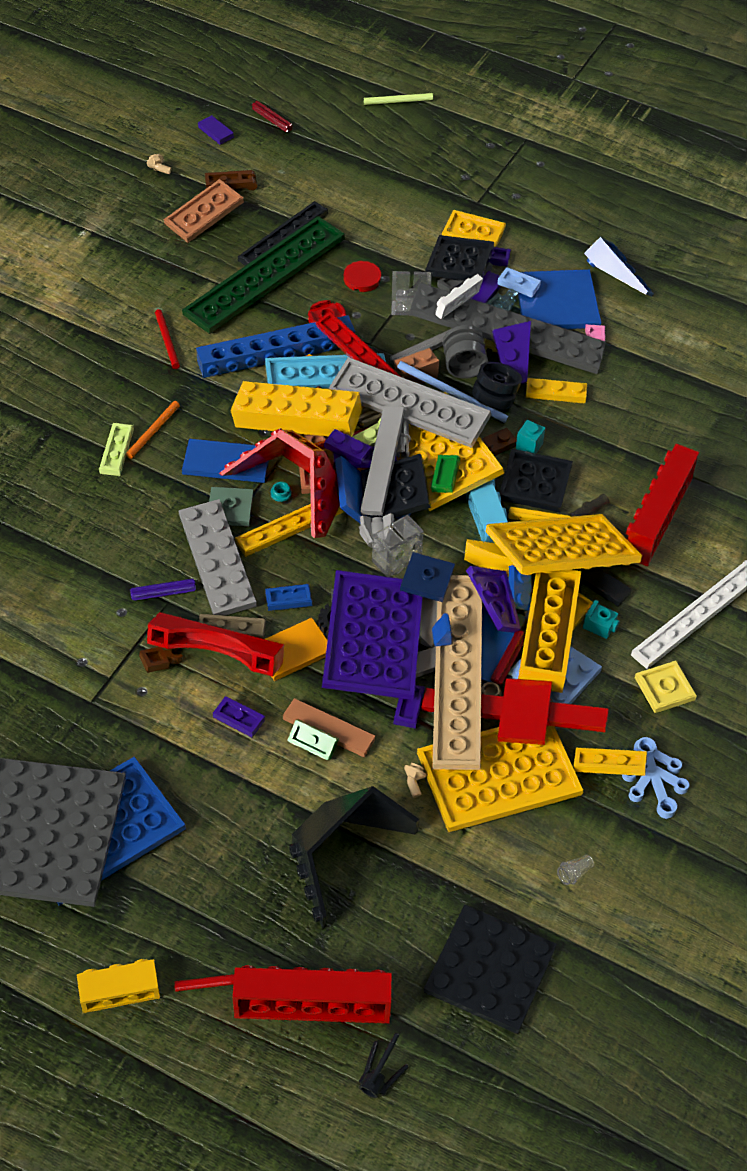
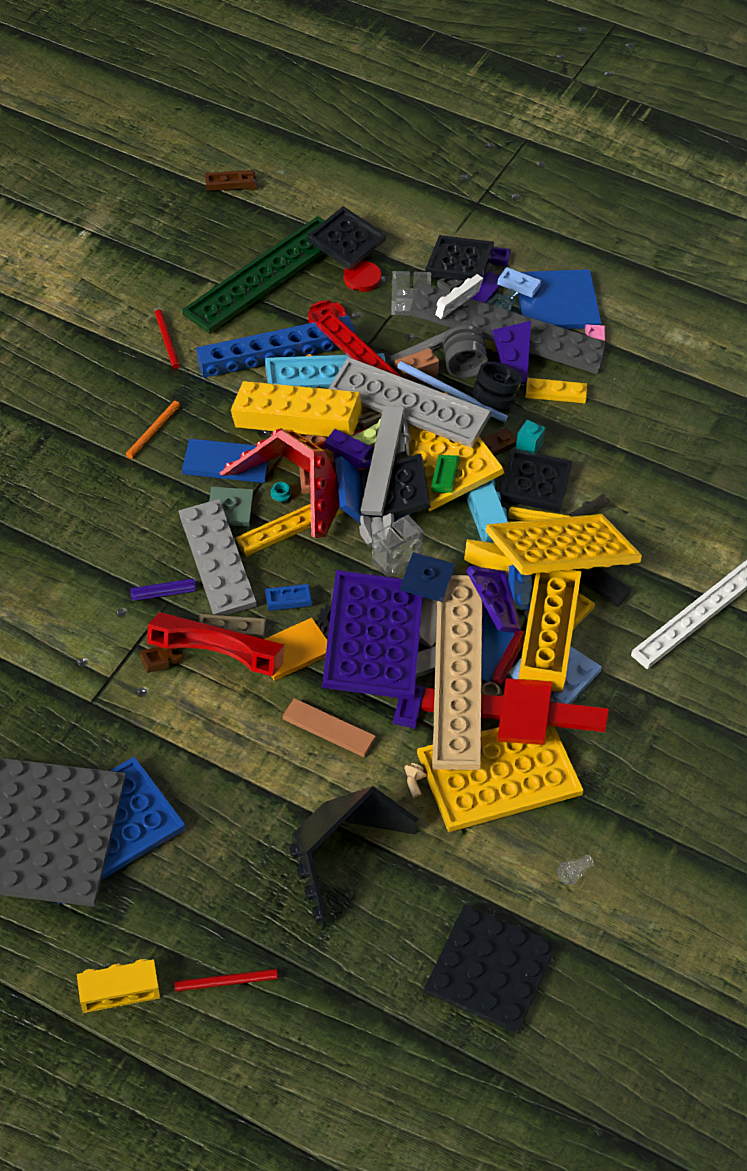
(116, 449): yellowish green tile -> none
(155, 161): tan plate -> none
(203, 210): nougat tile -> none
(215, 130): dark purple tile -> none
(238, 716): dark purple plate -> none
(272, 116): dark red axle -> none
(283, 231): black tile -> none
(312, 994): red brick -> none
(313, 739): plate -> none
(346, 237): none -> black plate
(373, 1082): black plant -> none
(397, 99): yellowish green bar -> none
(442, 631): blue slope -> none
(474, 227): yellow tile -> none
(601, 620): teal brick -> none
(610, 259): wedge -> none
(610, 761): yellow plate -> none
(655, 774): light blue plant -> none
(662, 501): red brick -> none
(665, 686): light yellow tile -> none

